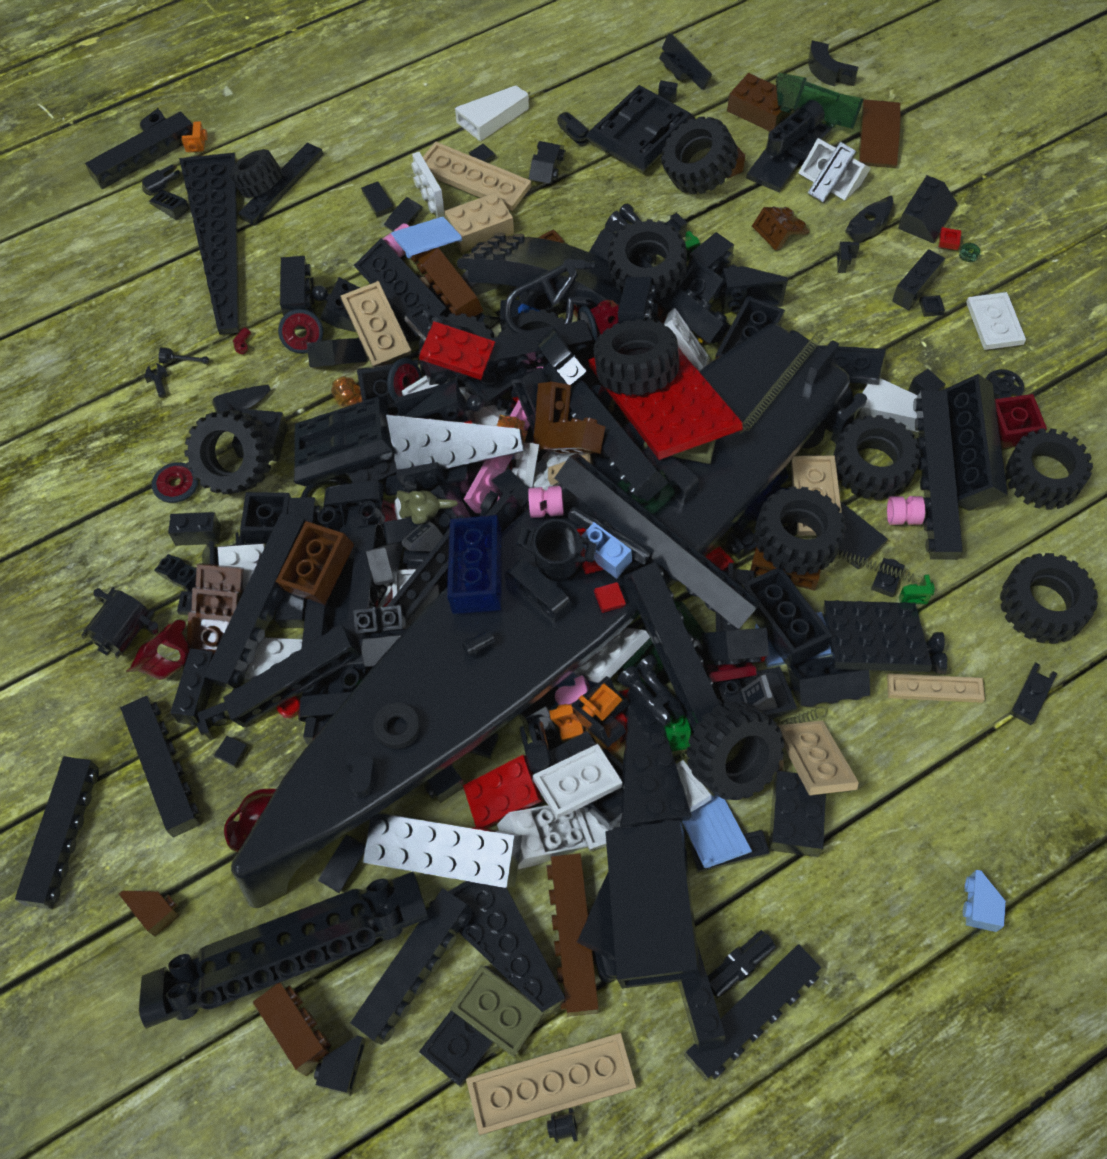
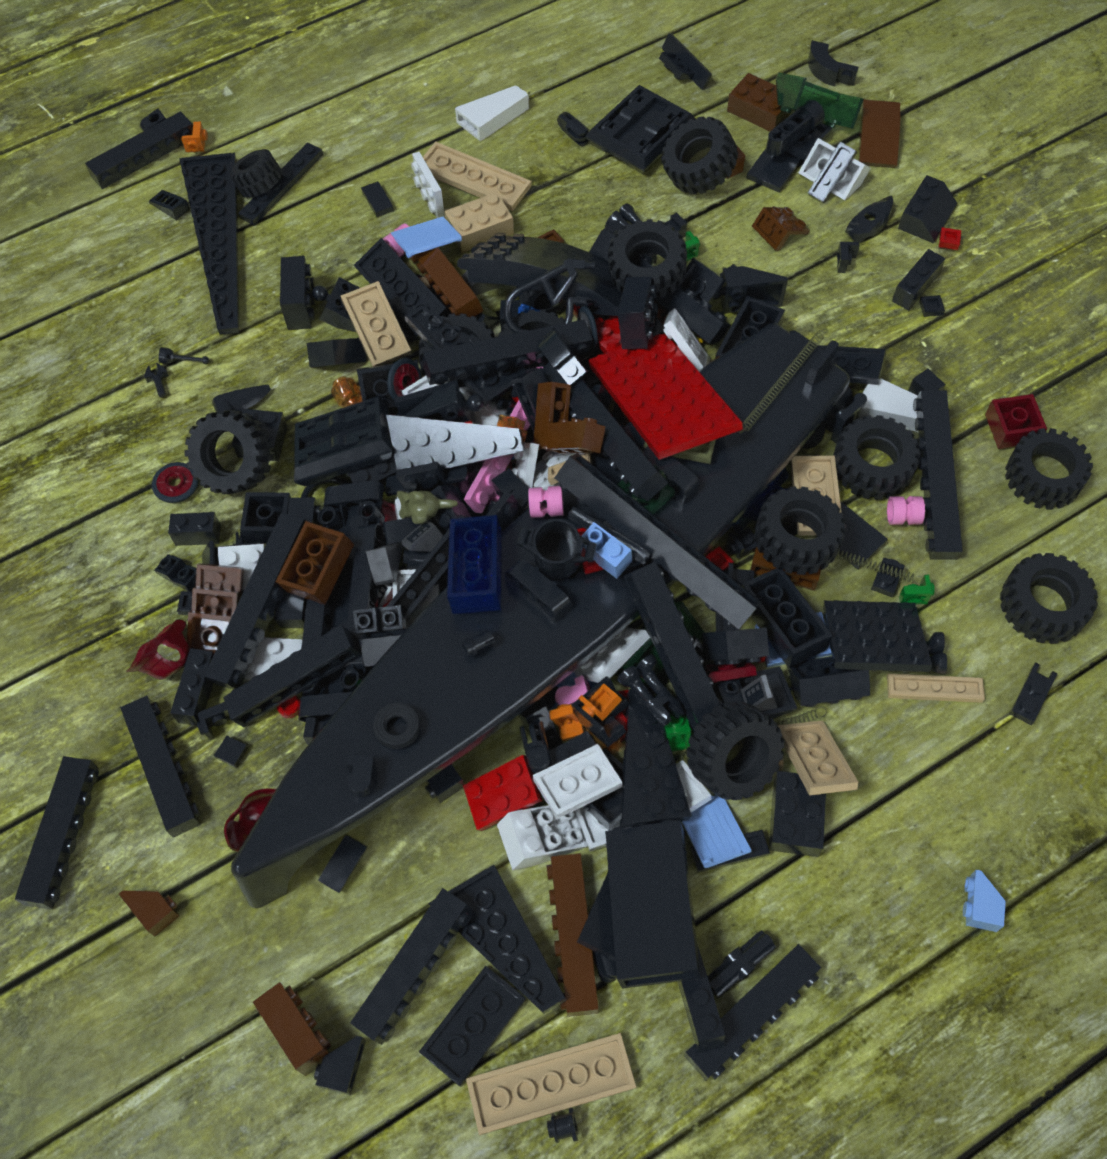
(118, 622): black container -> none
(159, 180): black arm -> none
(230, 976): black panel -> none
(239, 341): dark red arm -> none
(296, 318): dark red wheel -> none
(404, 213): black slope -> none
(443, 849): brick -> none
(457, 350): red plate -> none
(483, 153): black tile -> none
(487, 747): black plate -> none
(488, 502): black bar -> none
(497, 1011): olive tile -> none
(545, 163): black brick -> none
(605, 315): dark red brick -> none
(609, 597): red tile -> none
(636, 357): black tyre -> none
(668, 90): black plate -> none
(714, 253): black brick -> none
(969, 252): clear green tile -> none
(976, 443): black brick -> none
(995, 321): white plate -> none
(1004, 386): black wheel -> none

